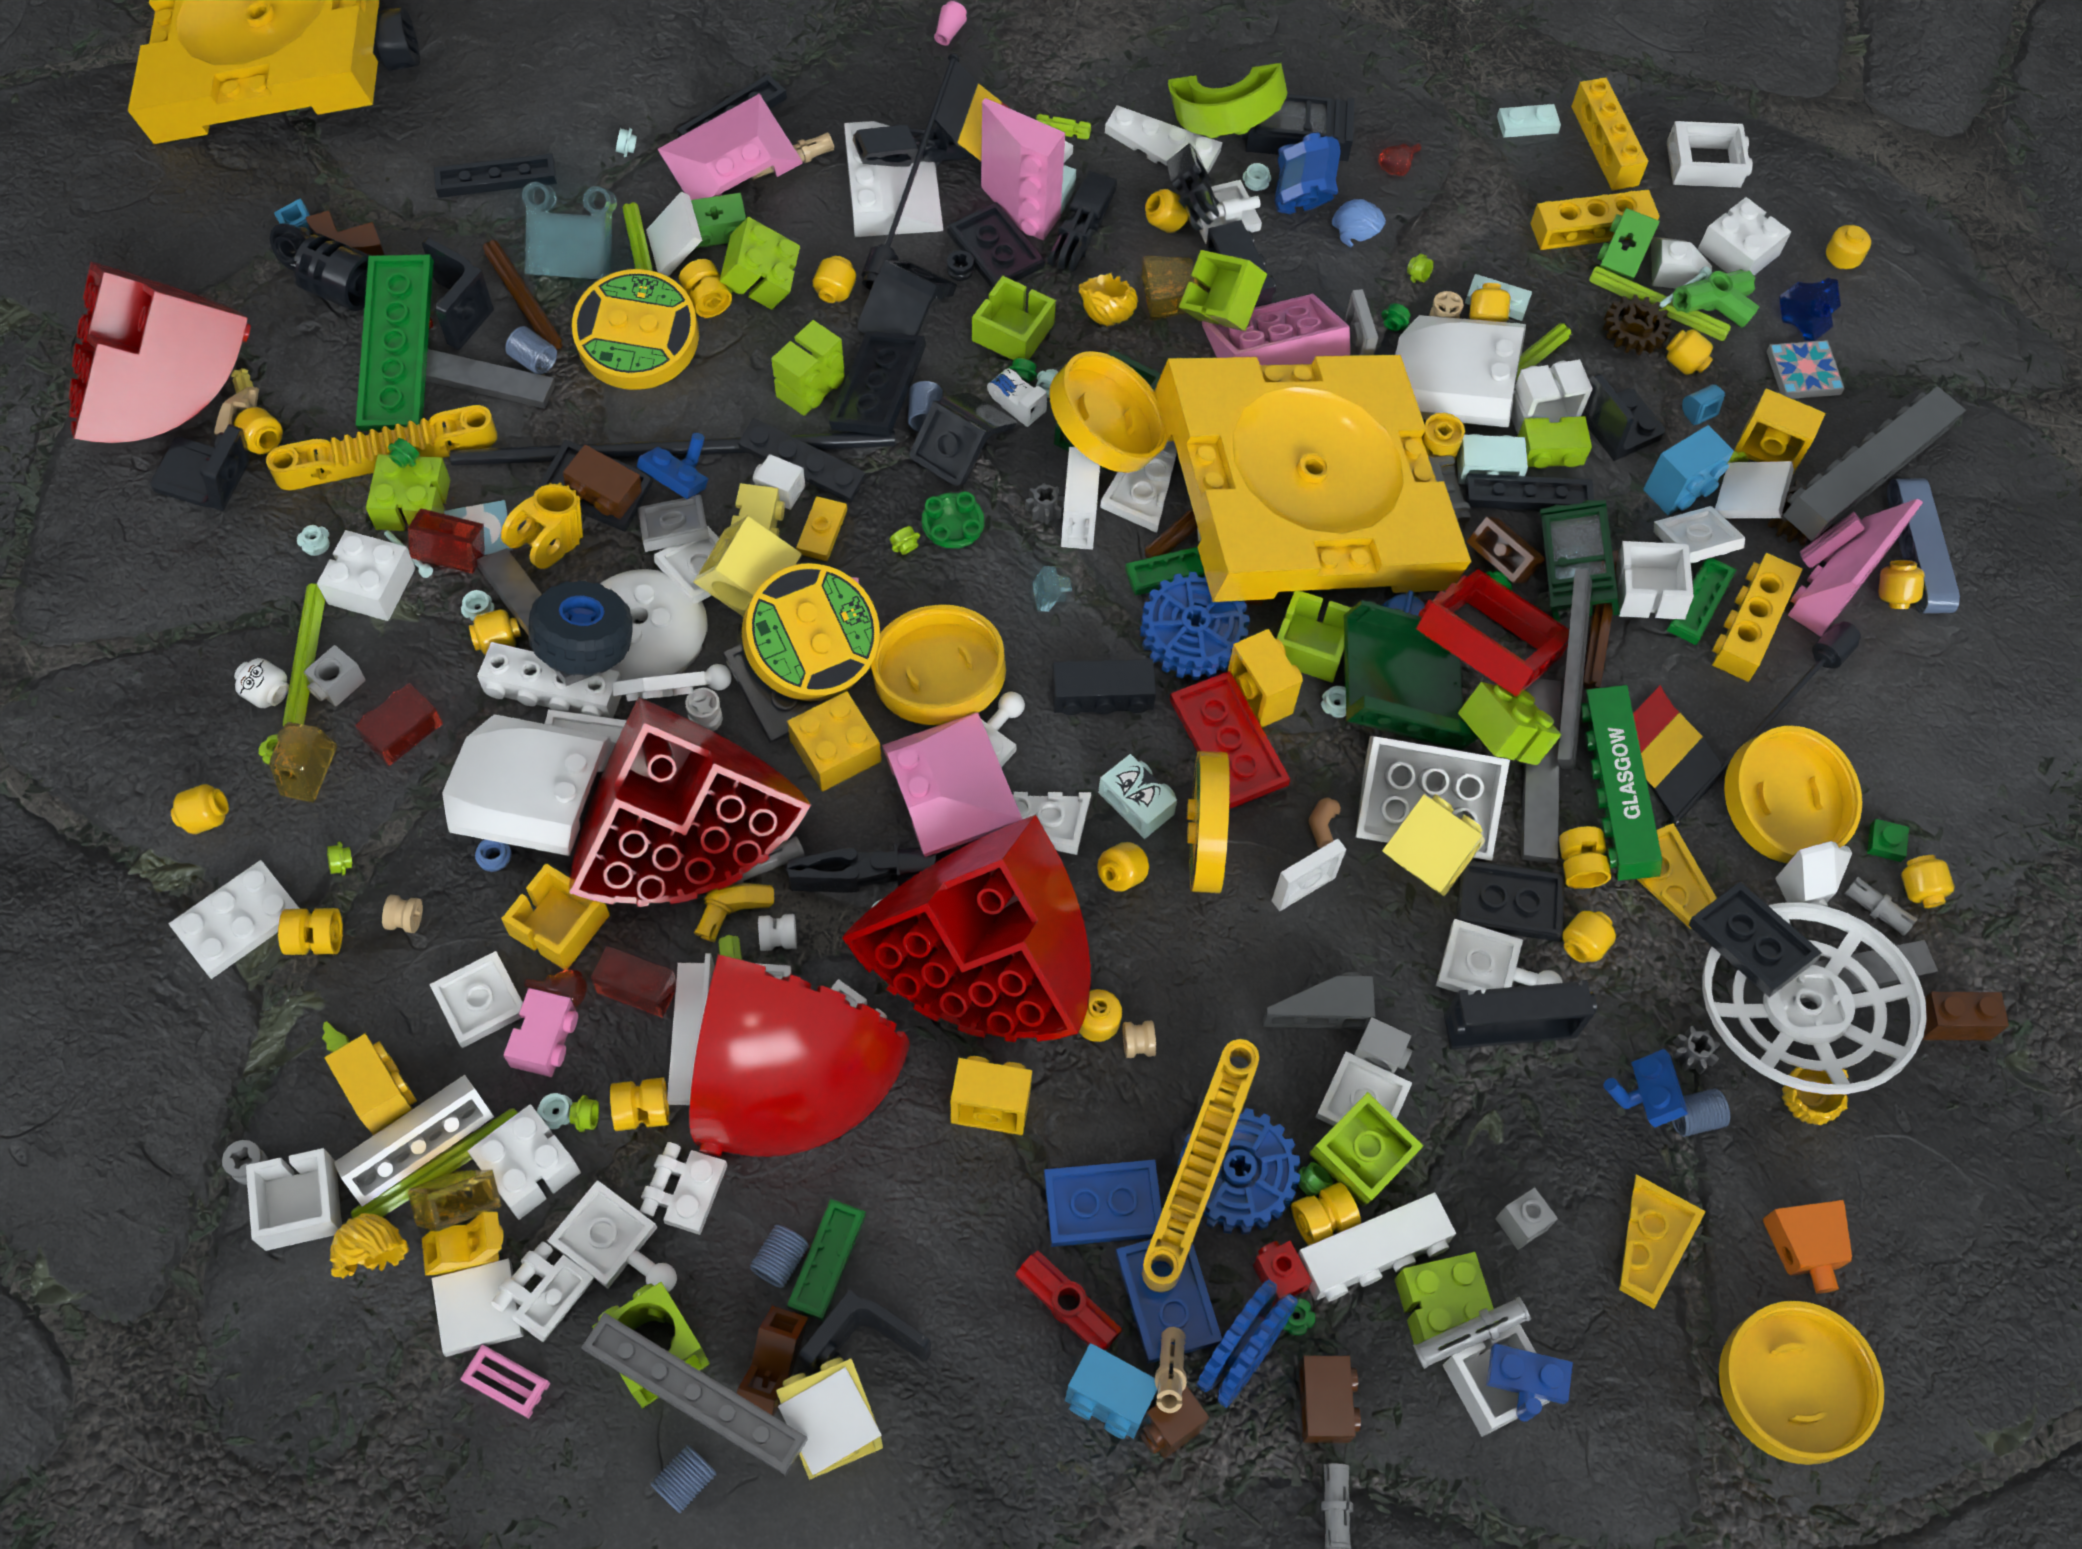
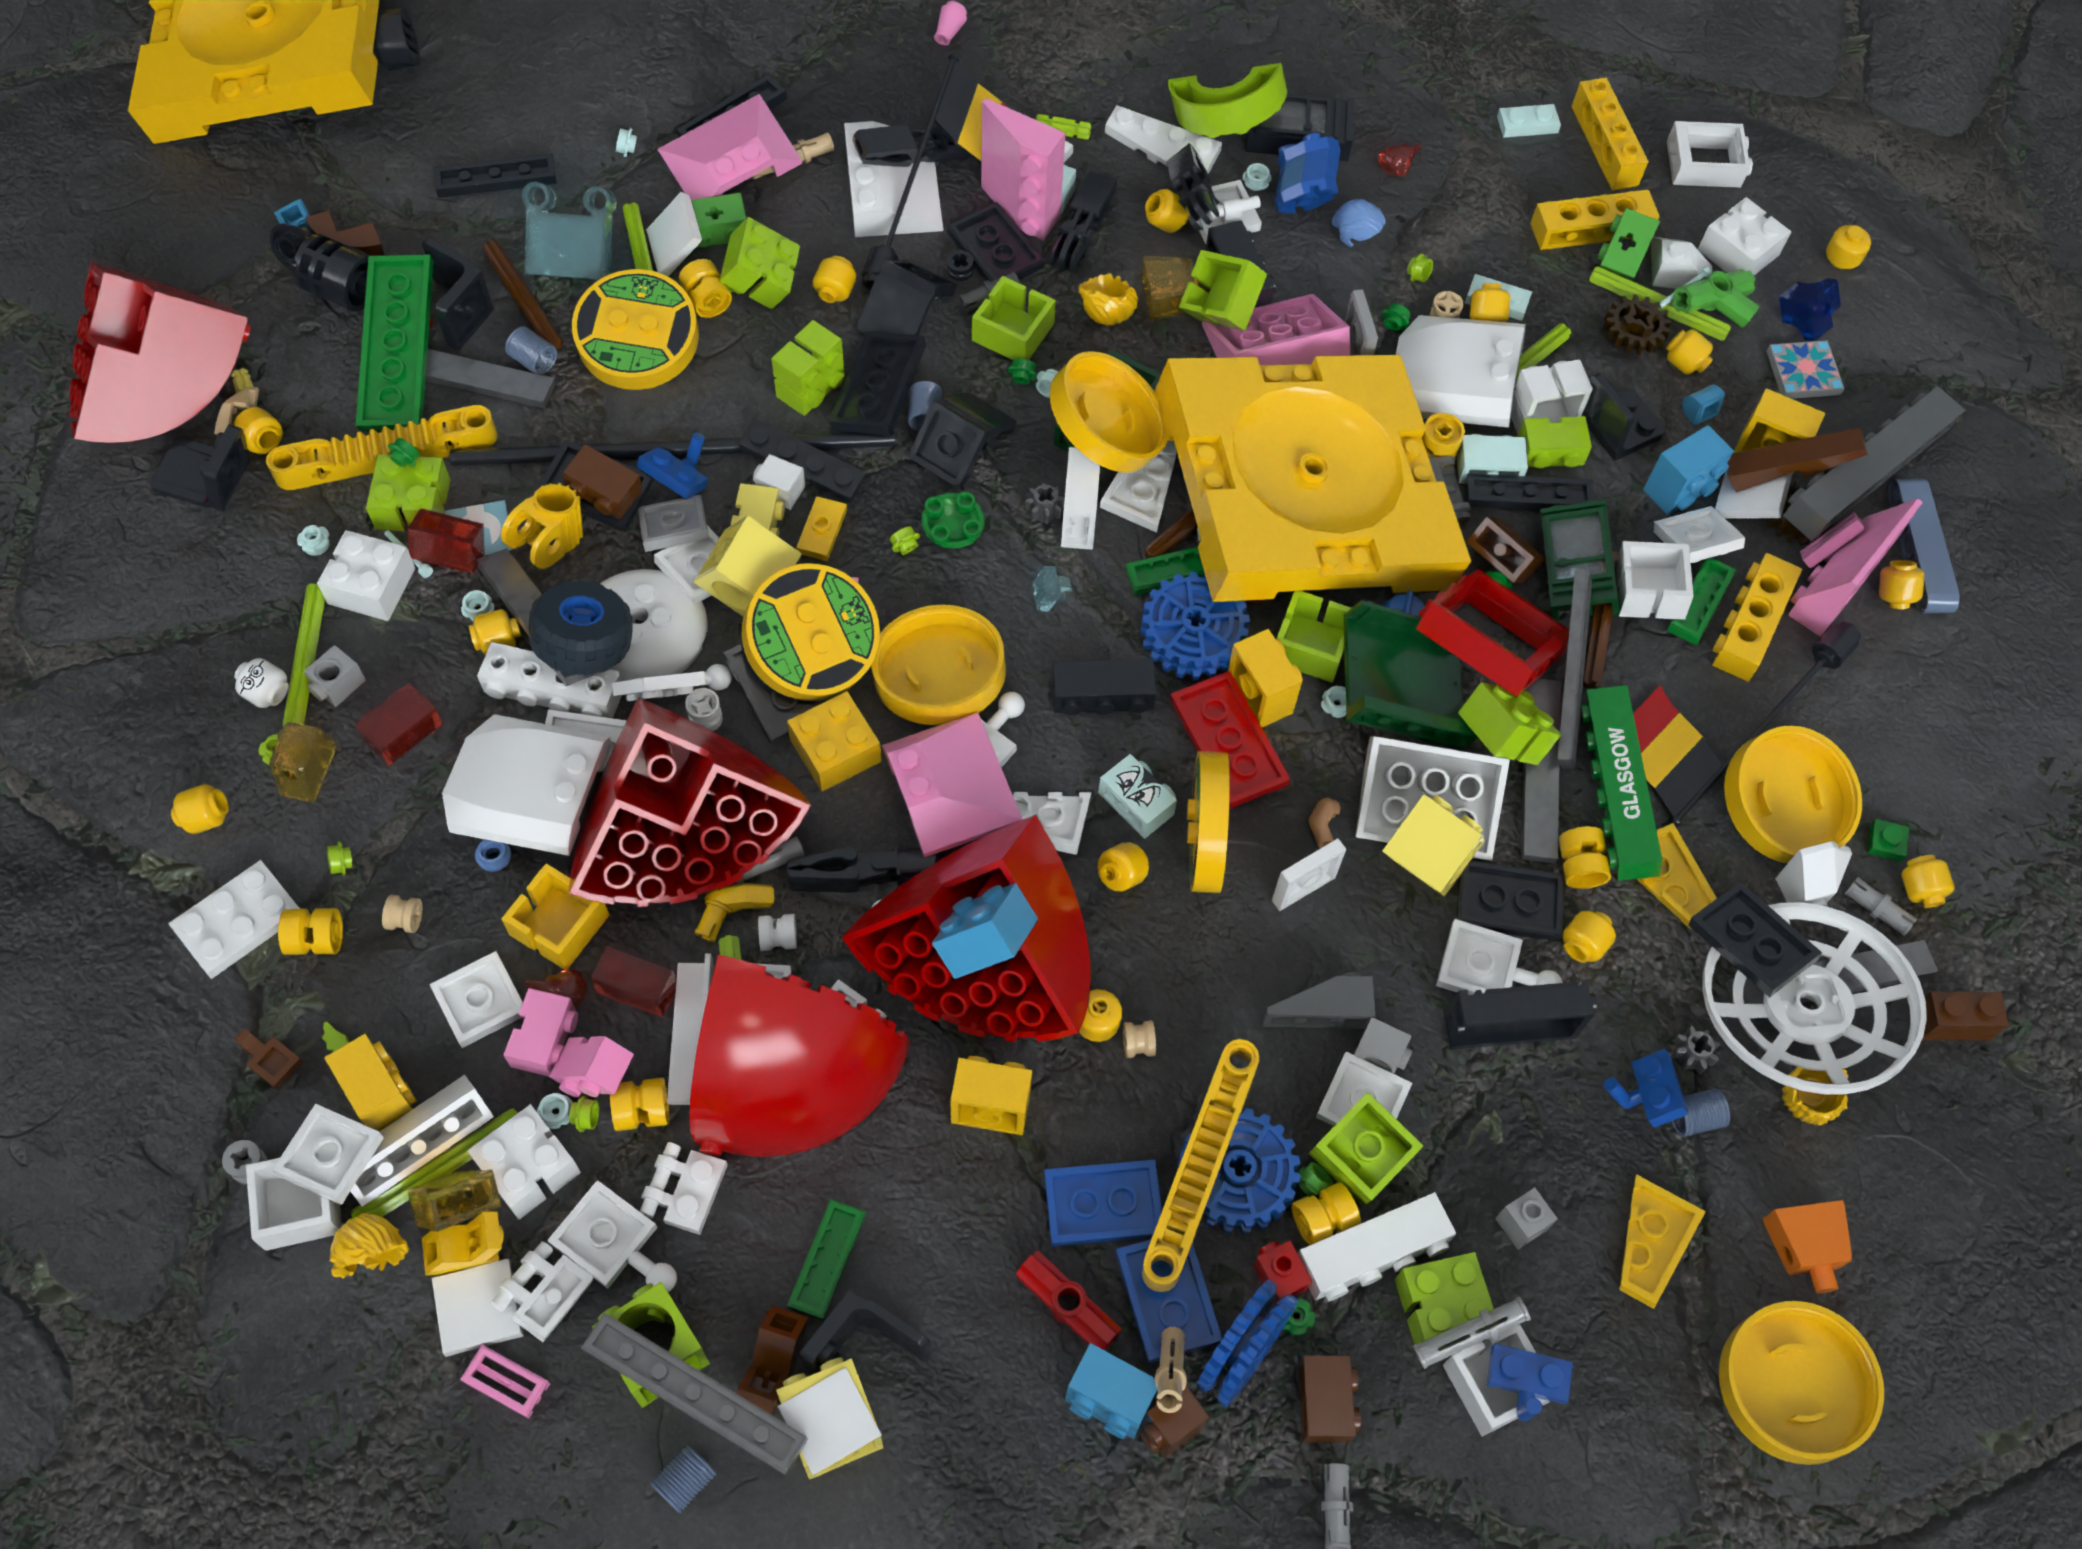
(269, 1061): none -> reddish brown plate
(328, 1154): none -> white tile
(591, 1066): none -> bright pink brick
(779, 1255): sand blue piece -> none
(974, 298): none -> dark grey pin
(984, 930): none -> dark azure brick
(1018, 396): white leg -> none
(1807, 455): none -> reddish brown slope

